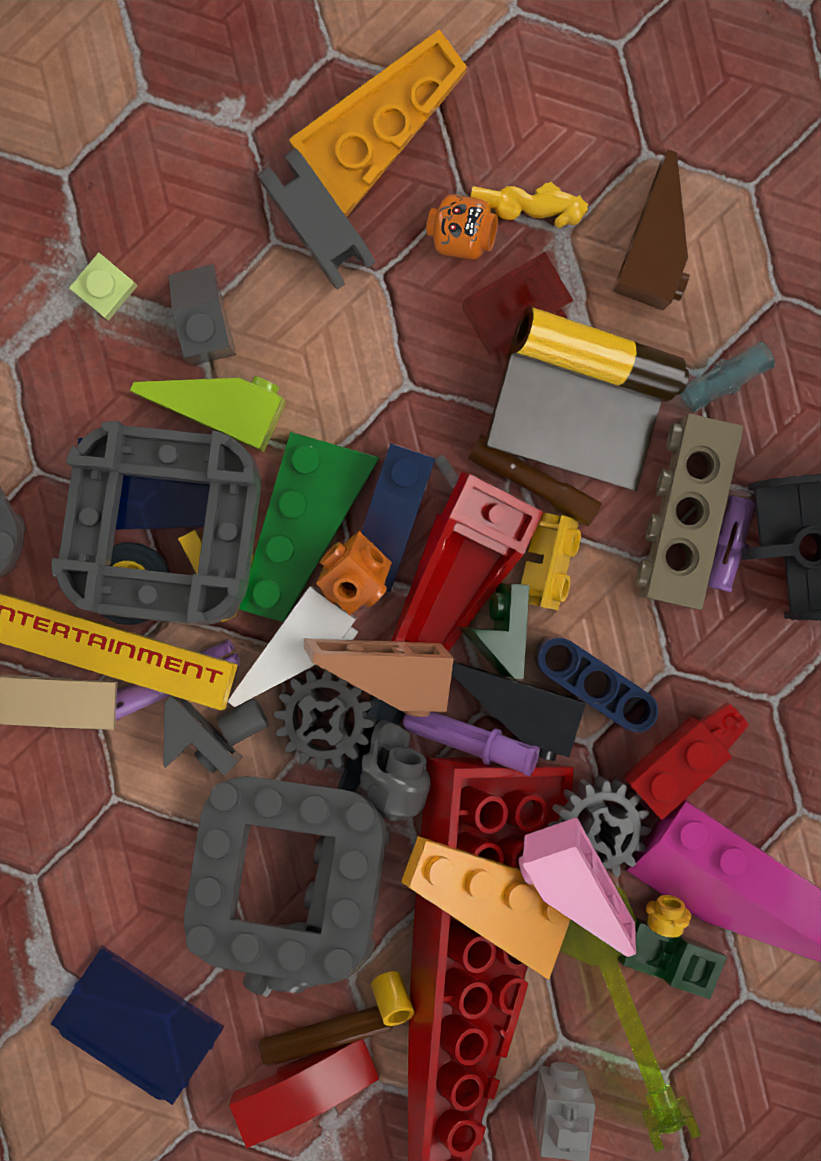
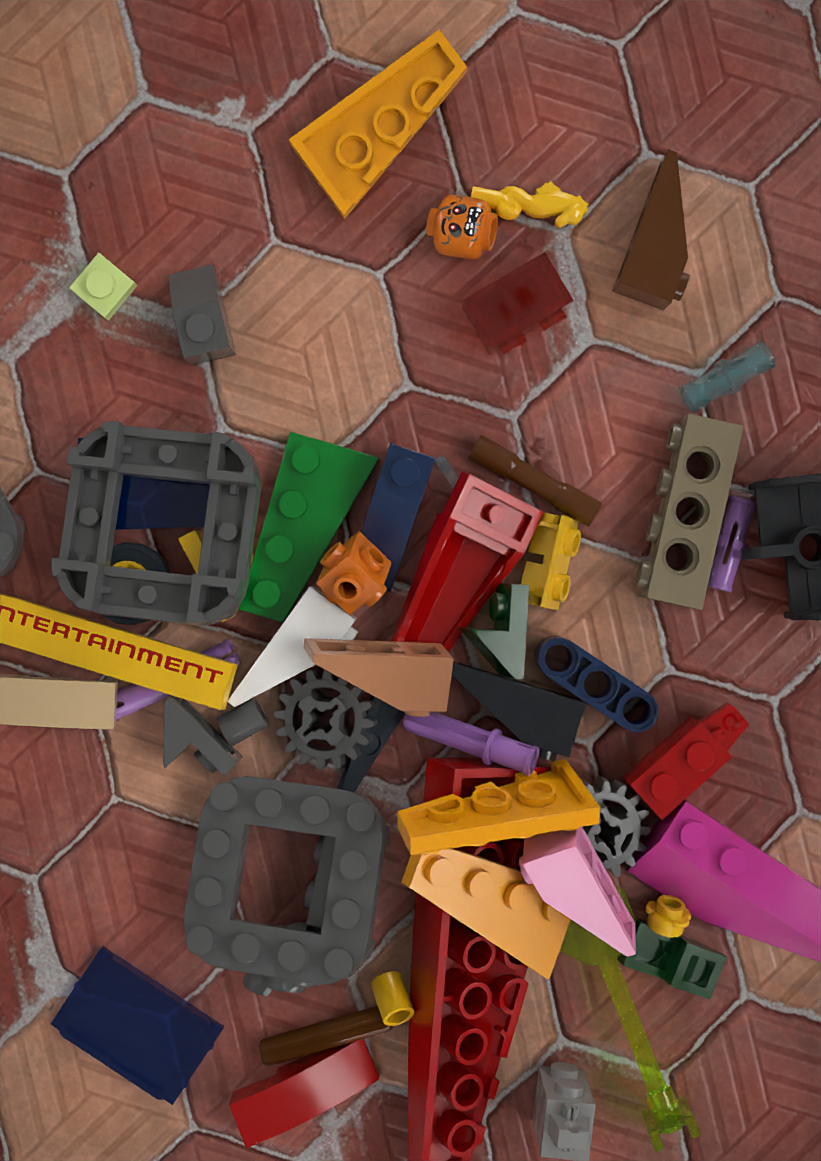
(222, 404): lime slope -> none
(315, 217): dark grey piece -> none
(394, 773): dark grey head -> none
(495, 813): none -> light orange wing
(581, 398): door -> none

